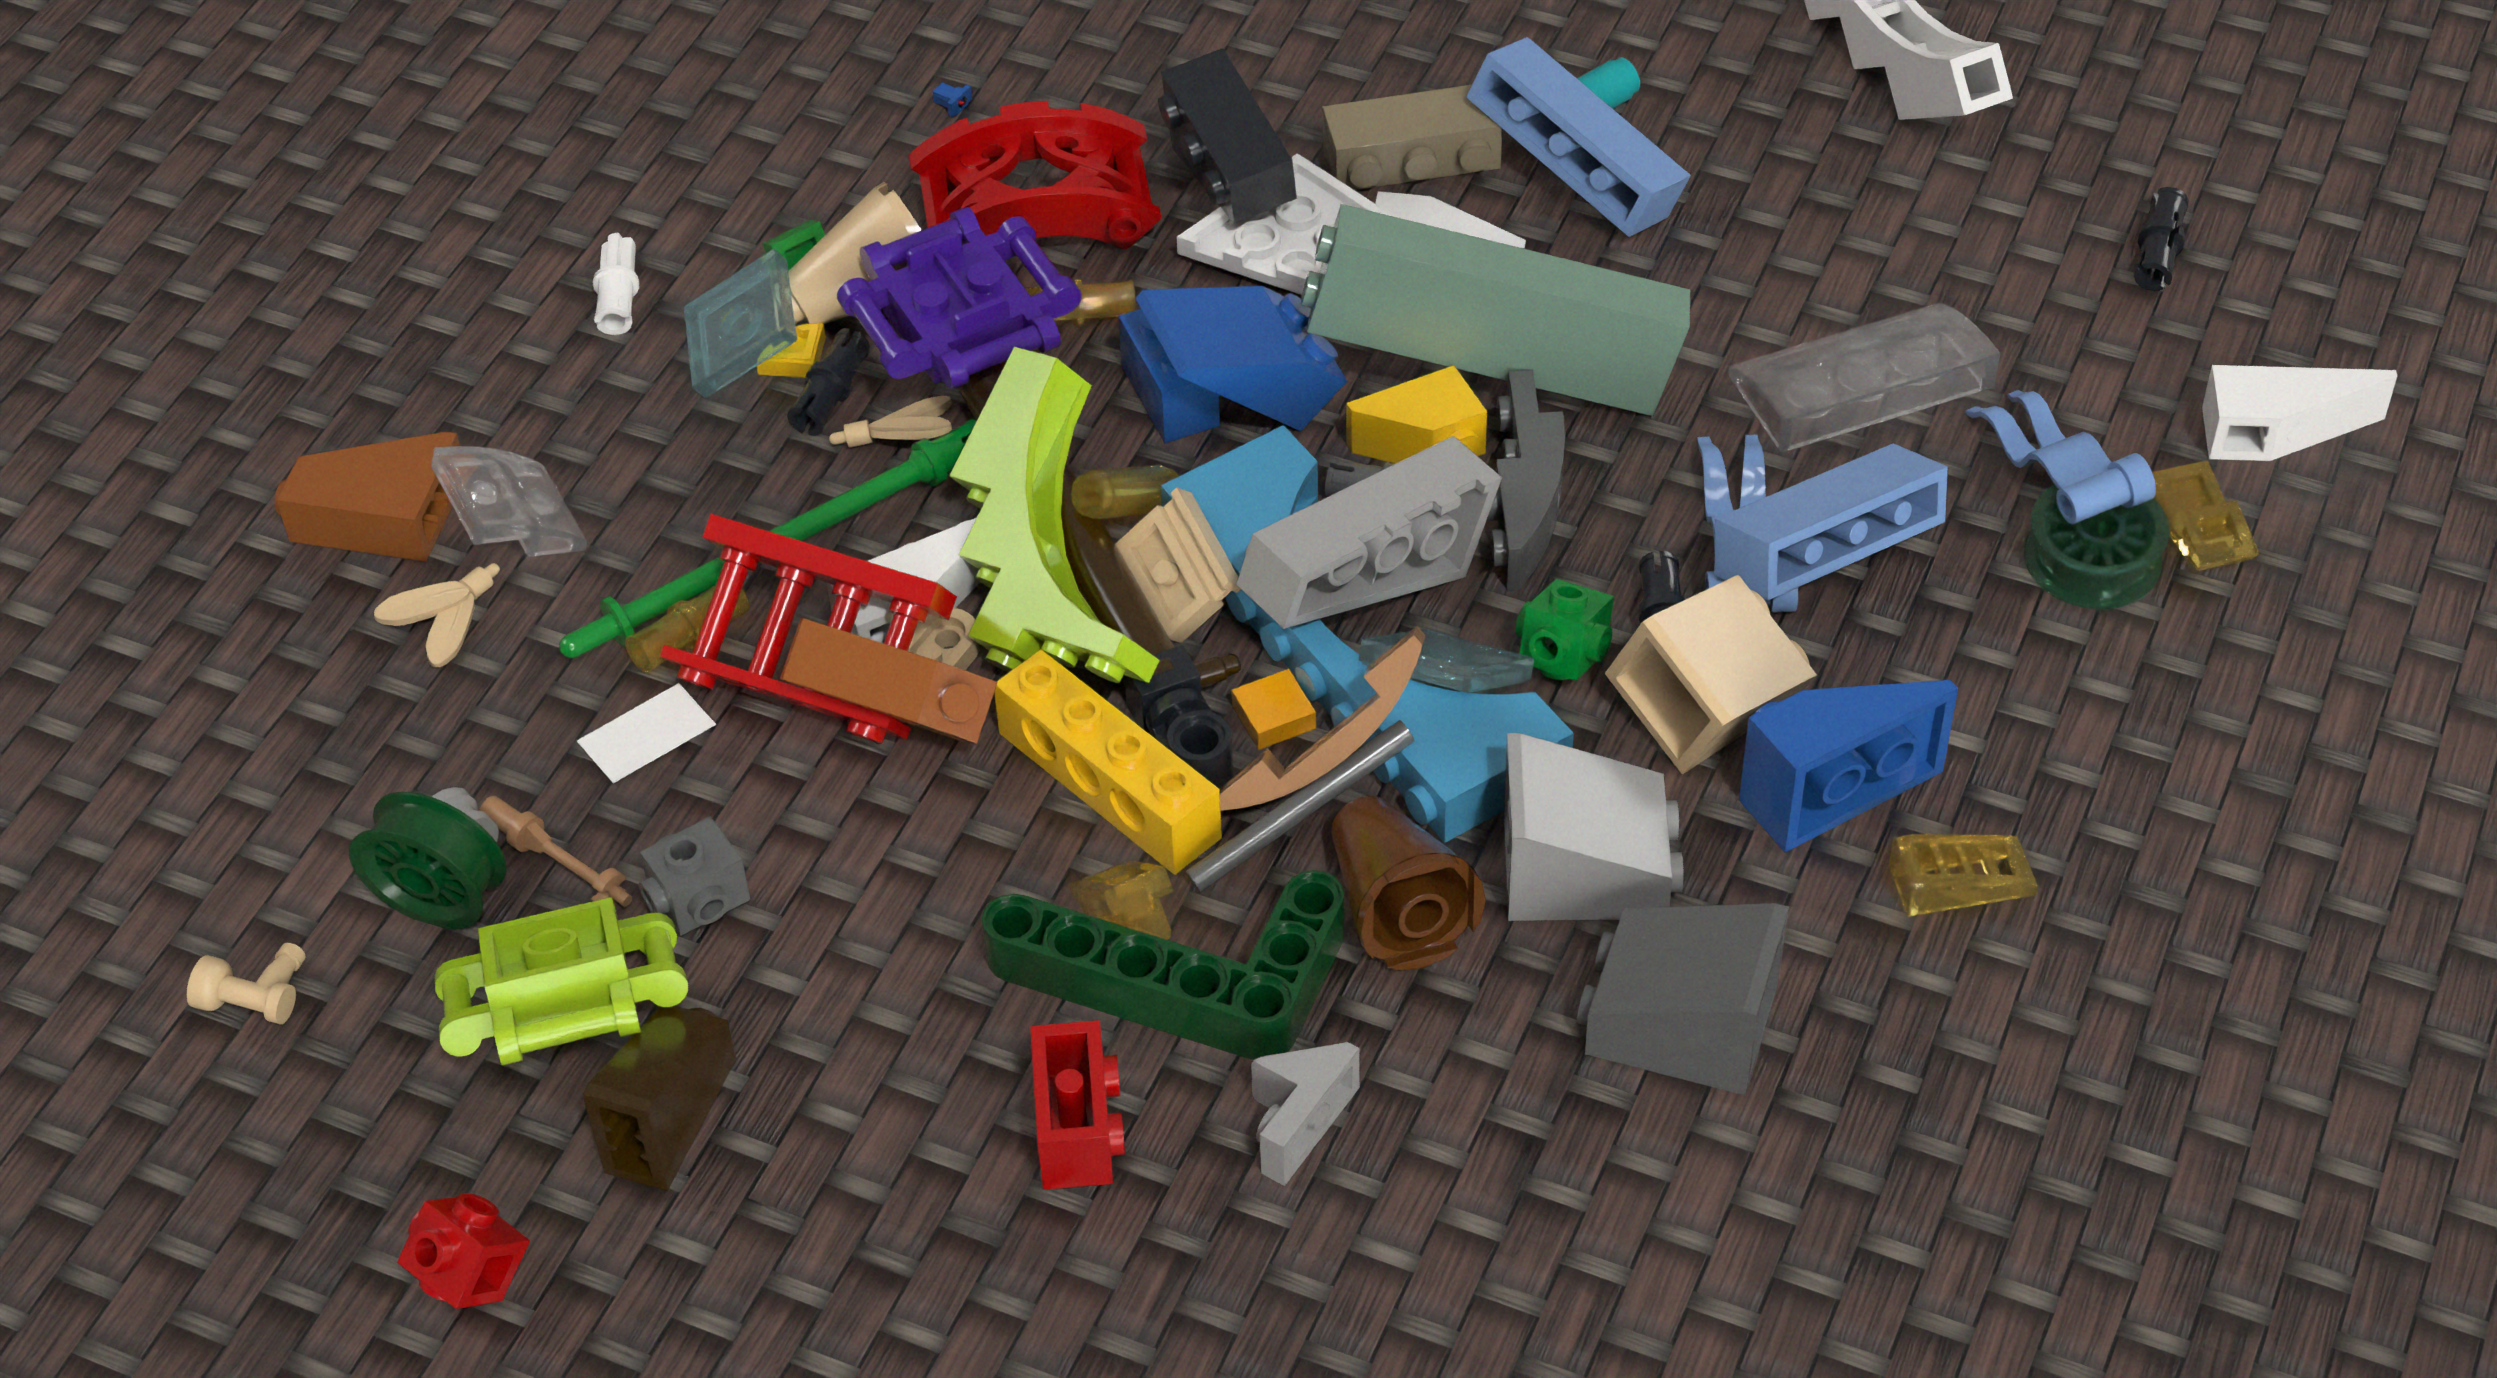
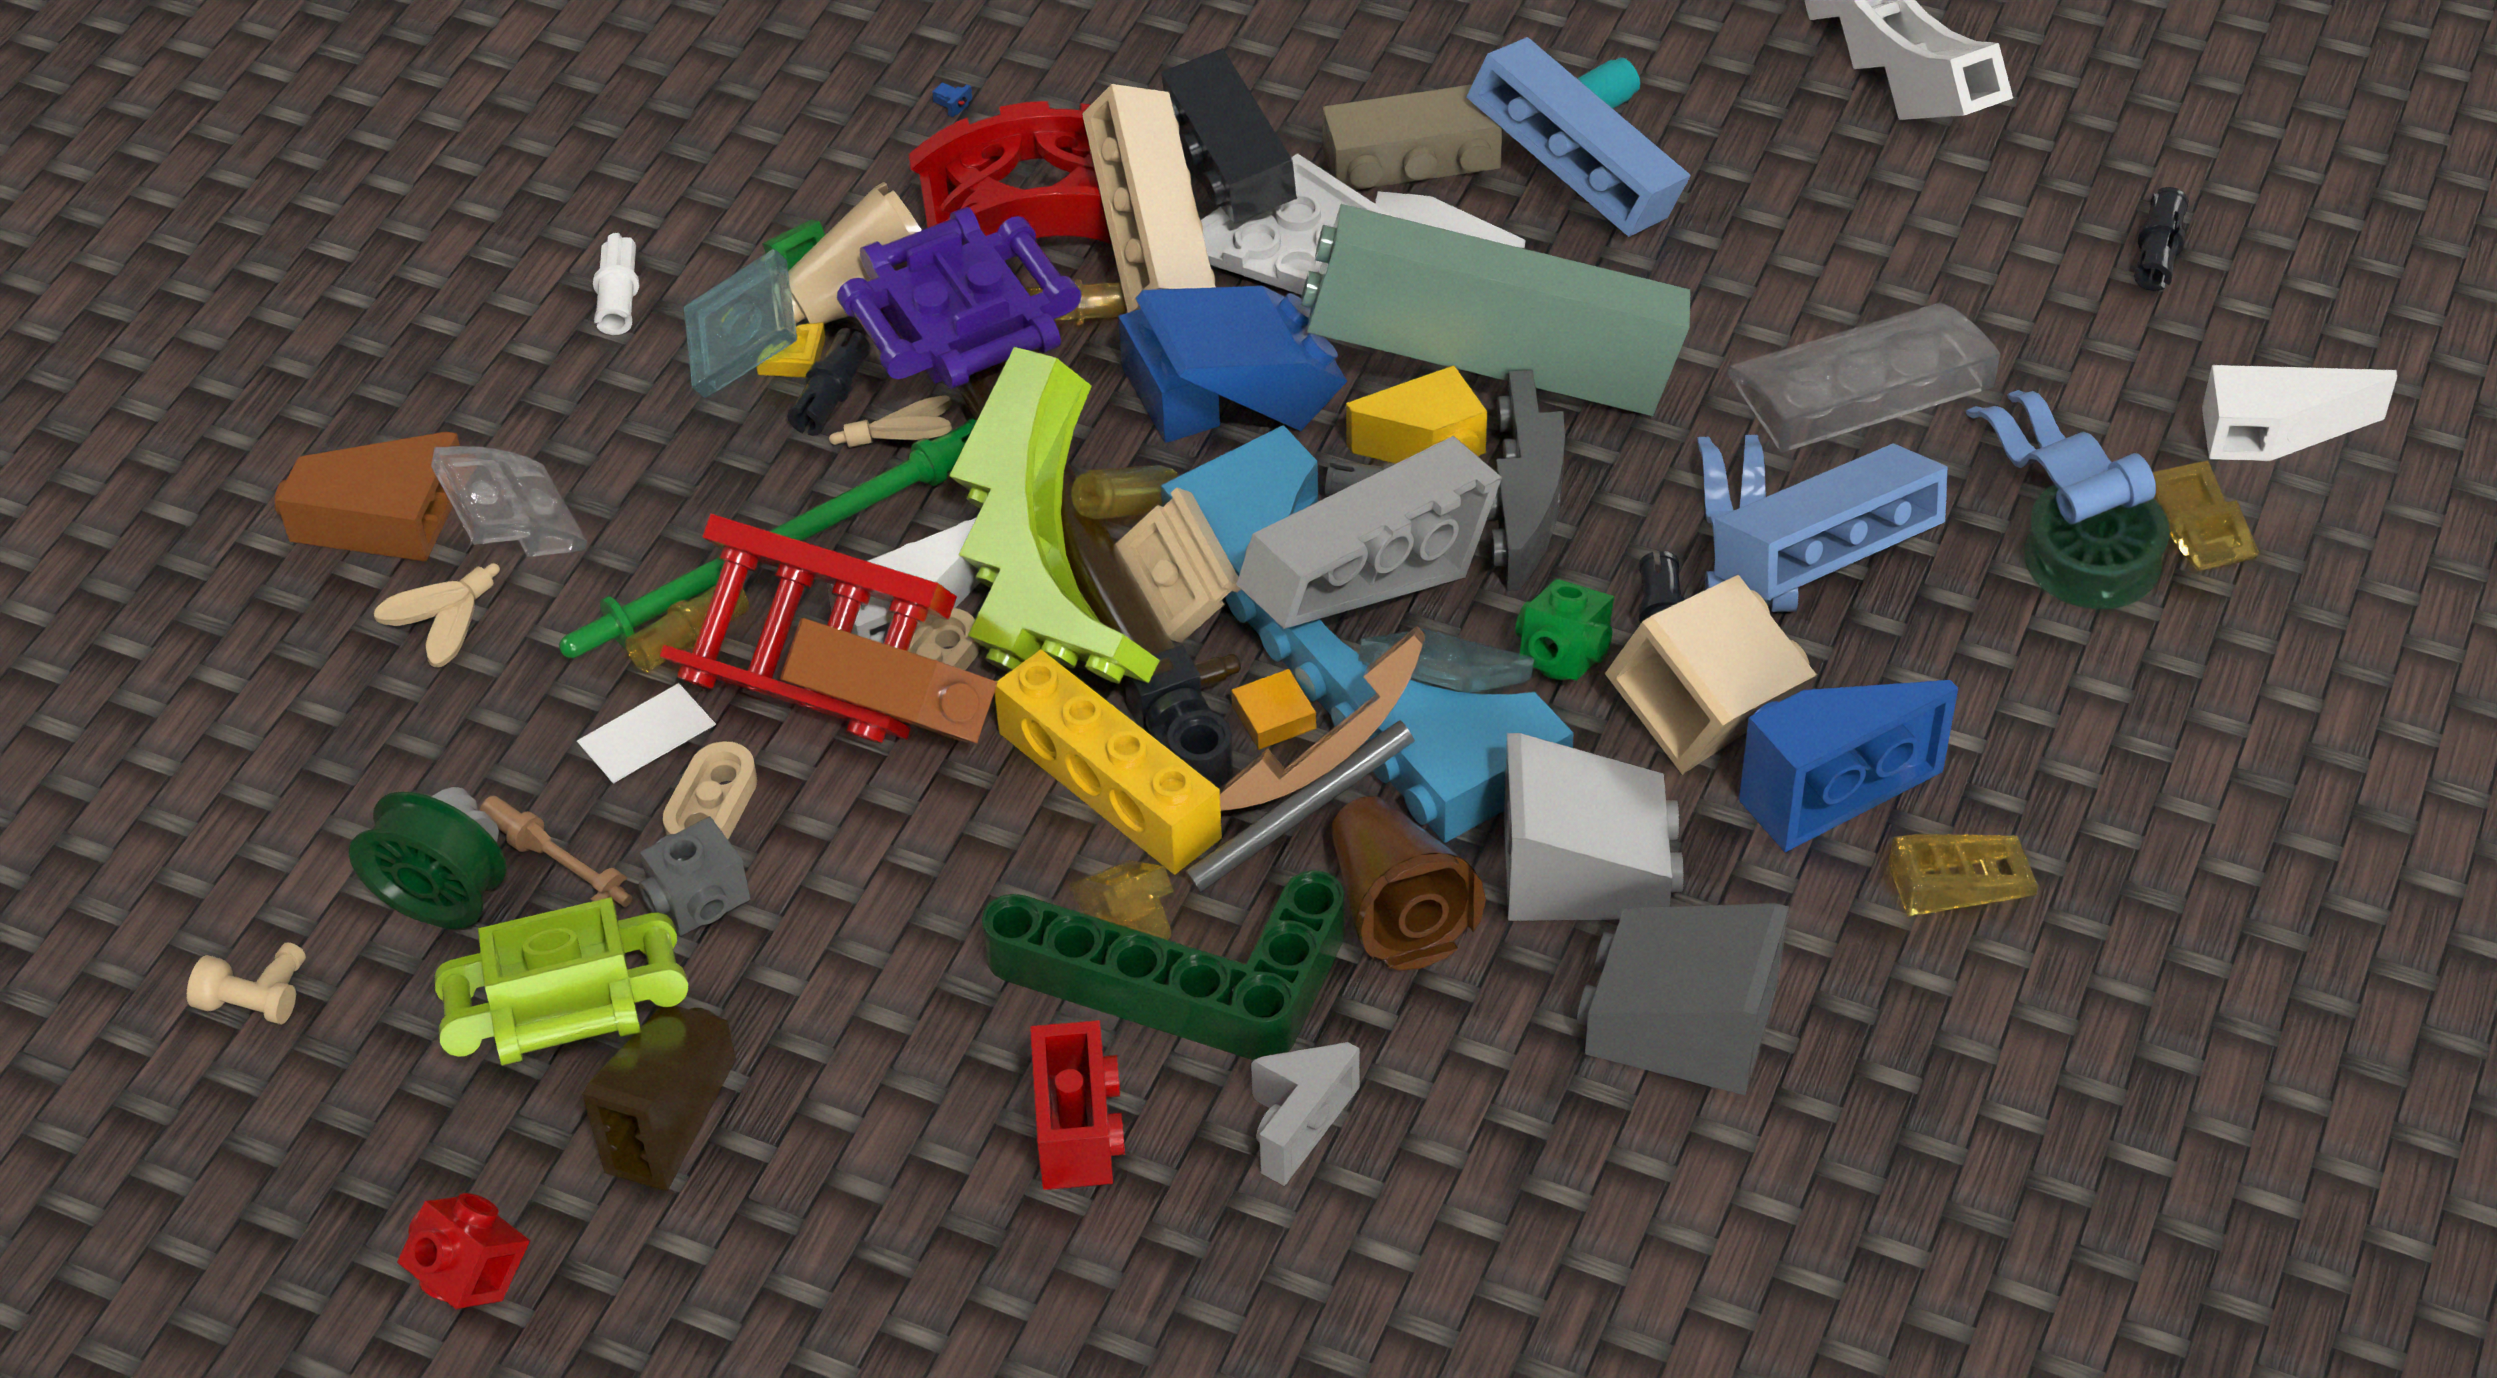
(701, 794): none -> tan plate
(1146, 192): none -> tan brick

